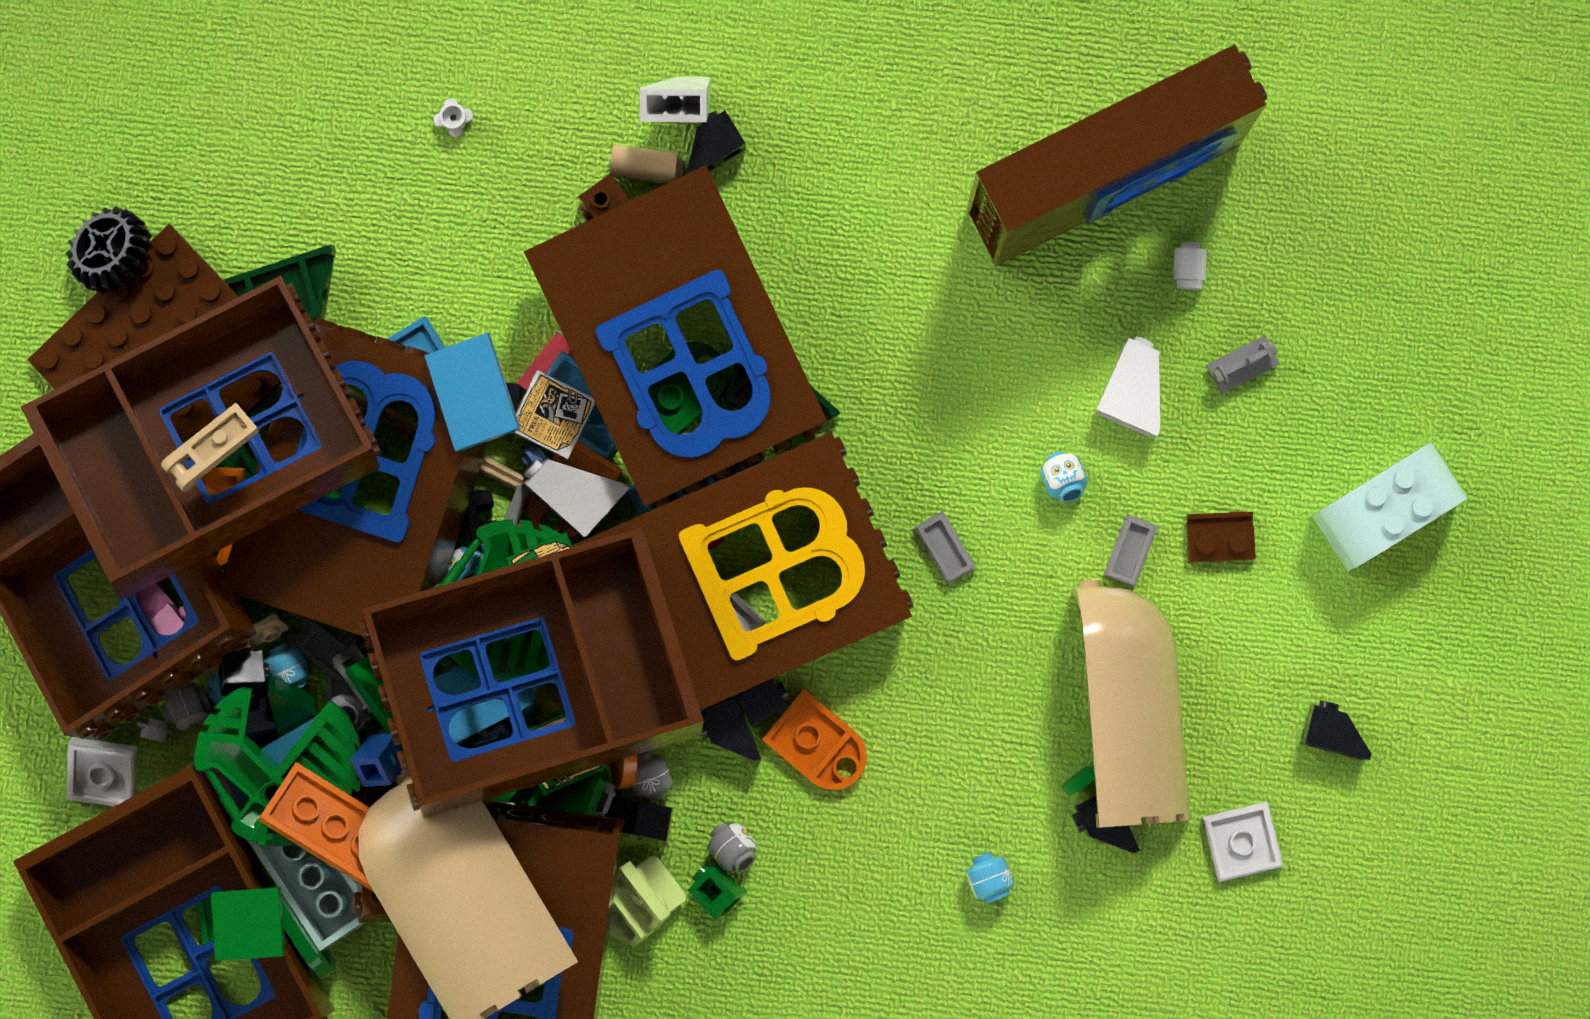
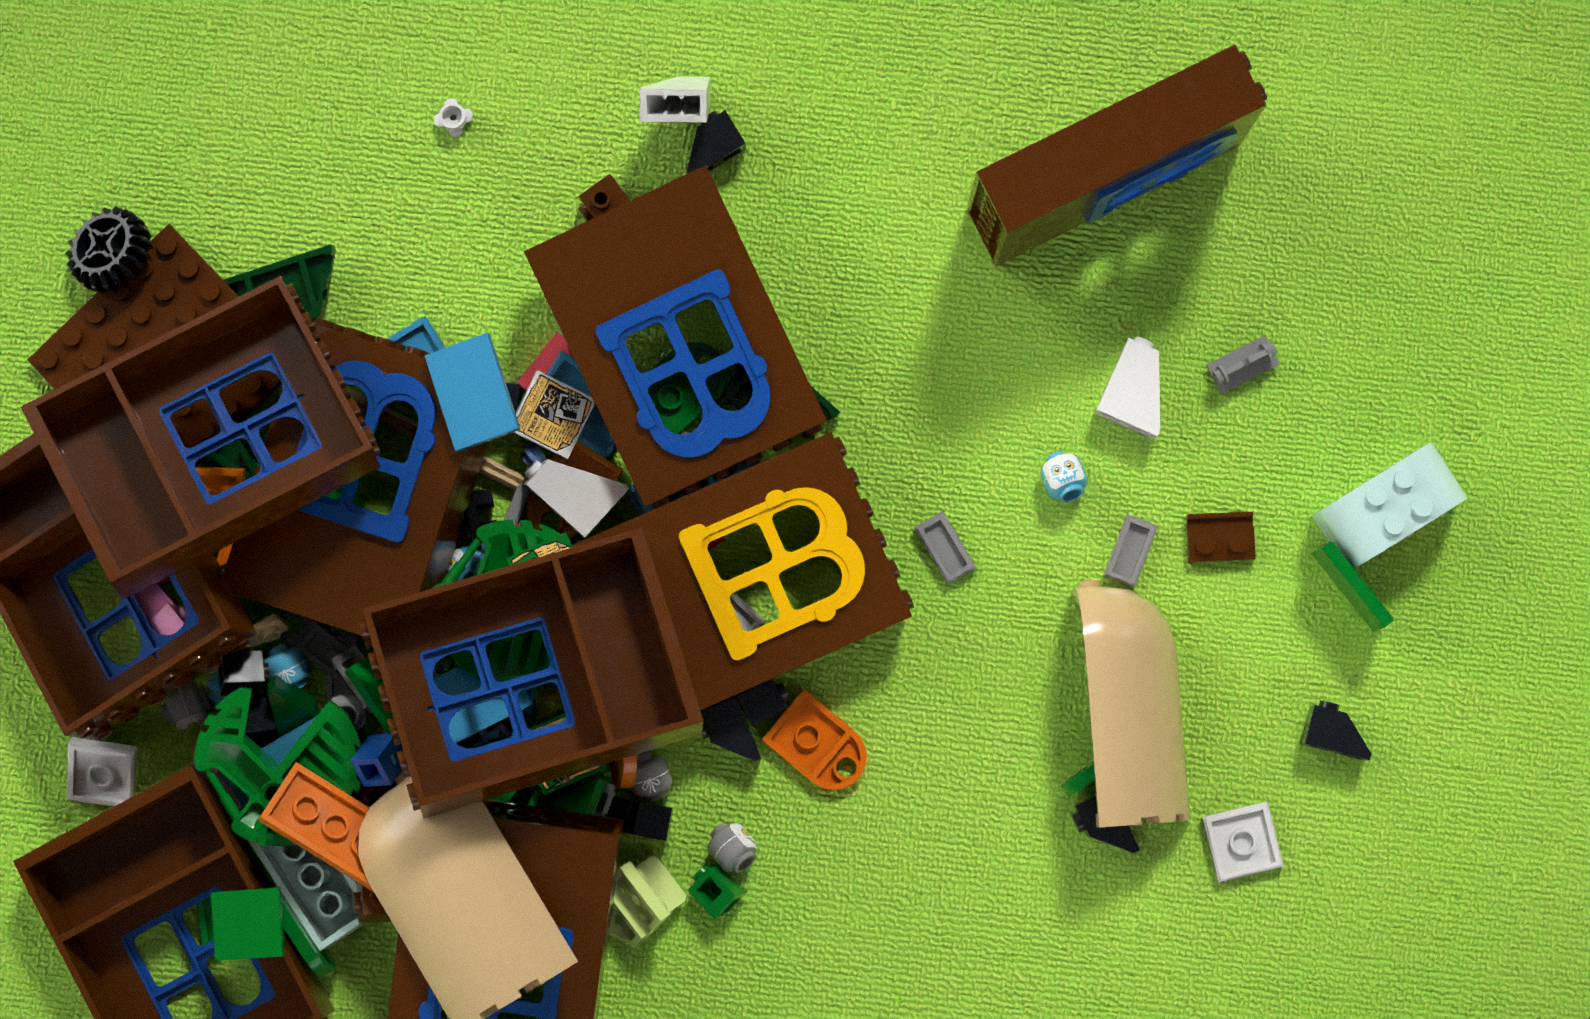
(154, 730): white plate -> none
(210, 446): tan plate -> none
(645, 164): tan brick -> none
(990, 877): medium azure head -> none
(1190, 266): white brick -> none
(1352, 586): none -> green tile

